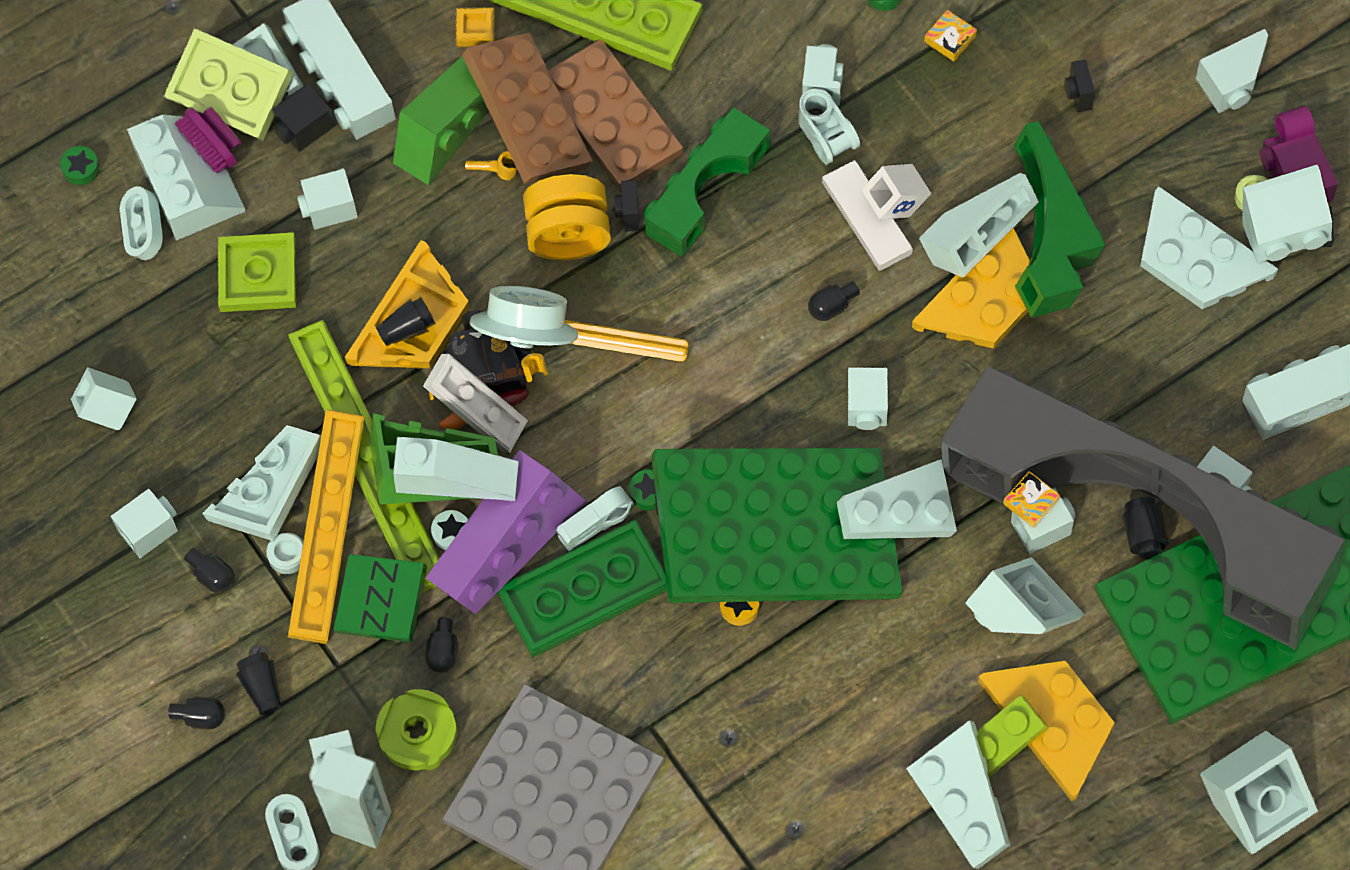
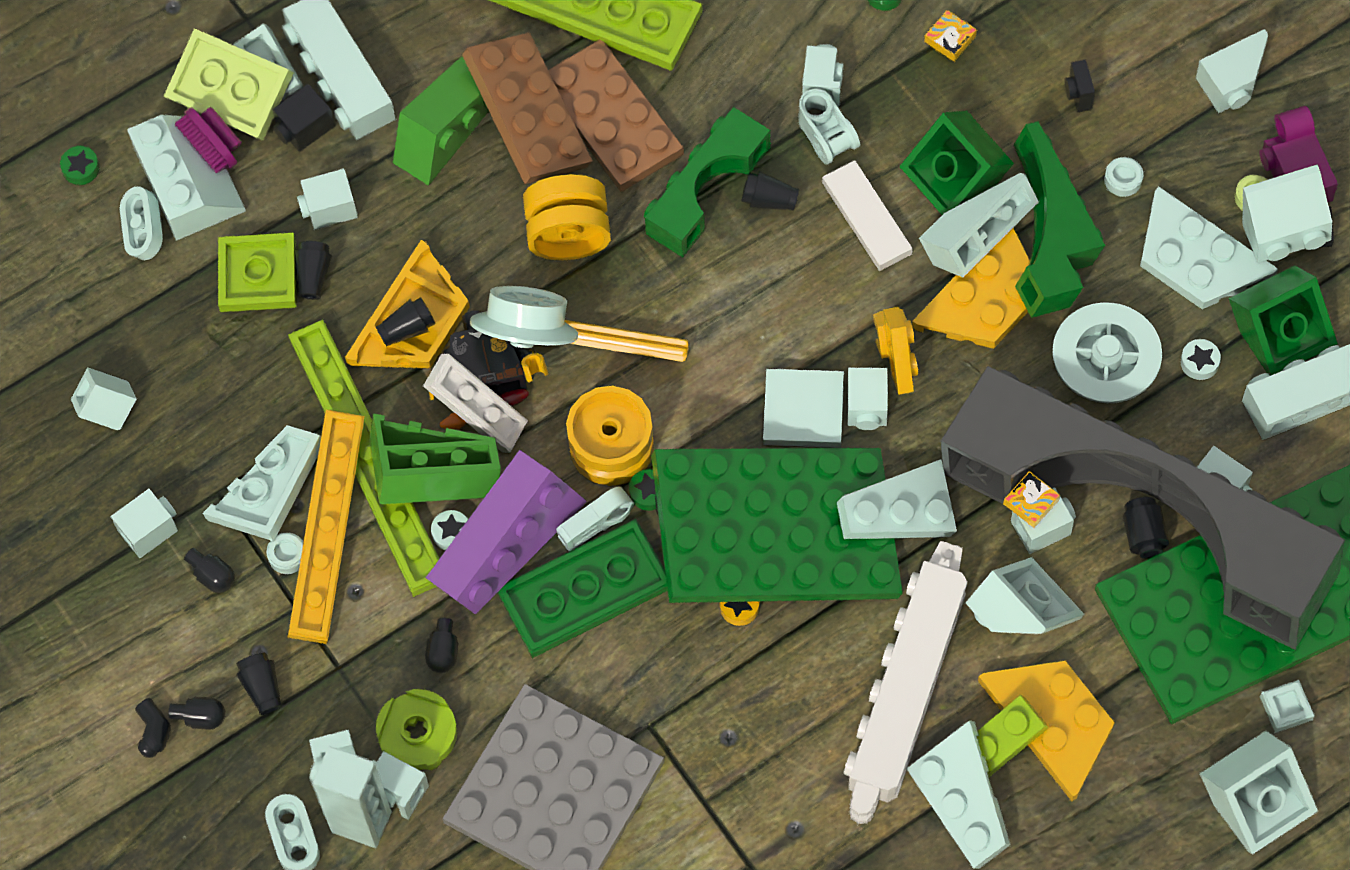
(156, 730): none -> black arm
(311, 267): none -> black cone
(380, 598): green tile -> none
(401, 783): none -> light aqua brick
(452, 471): light aqua slope -> none
(474, 26): yellow tile -> none
(495, 166): yellow hand -> none
(610, 435): none -> yellow wheel
(627, 205): black plate -> none
(768, 192): none -> black cone
(803, 408): none -> light aqua tile
(831, 301): black cylinder -> none
(893, 342): none -> yellow plate
(896, 191): white brick -> none
(907, 683): none -> white hinge
(955, 161): none -> green slope
(1107, 352): none -> light aqua wheel
(1123, 176): none -> light aqua tile
(1200, 359): none -> light aqua tile
(1284, 319): none -> green slope
(1287, 706): none -> light aqua tile

